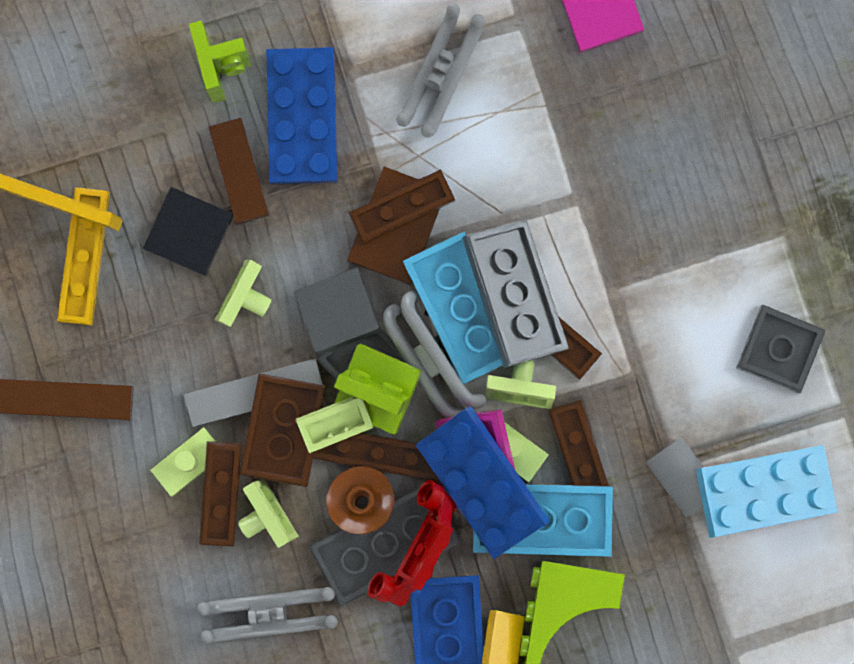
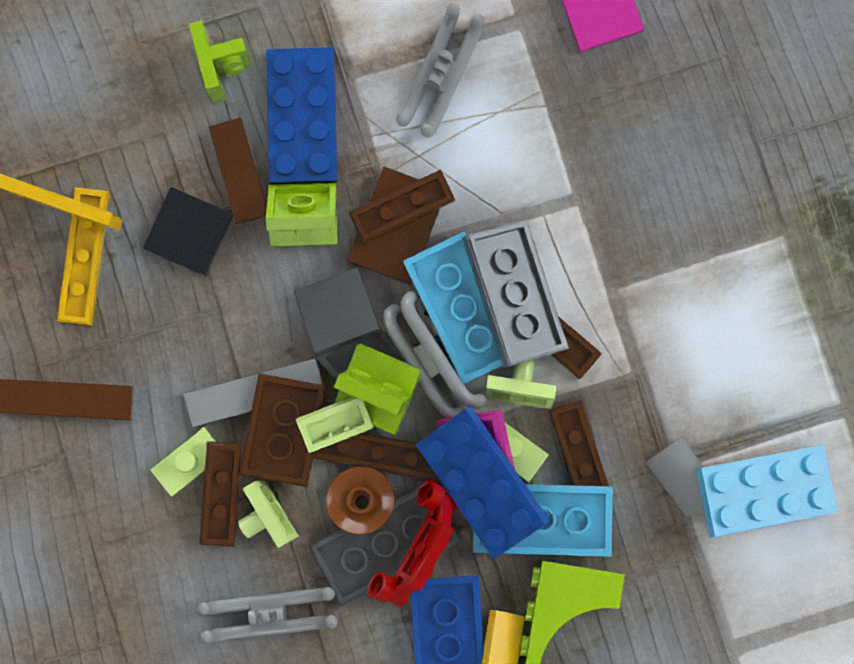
(242, 295): yellowish green tile -> none
(302, 214): none -> lime bracket
(780, 349): dark grey tile -> none

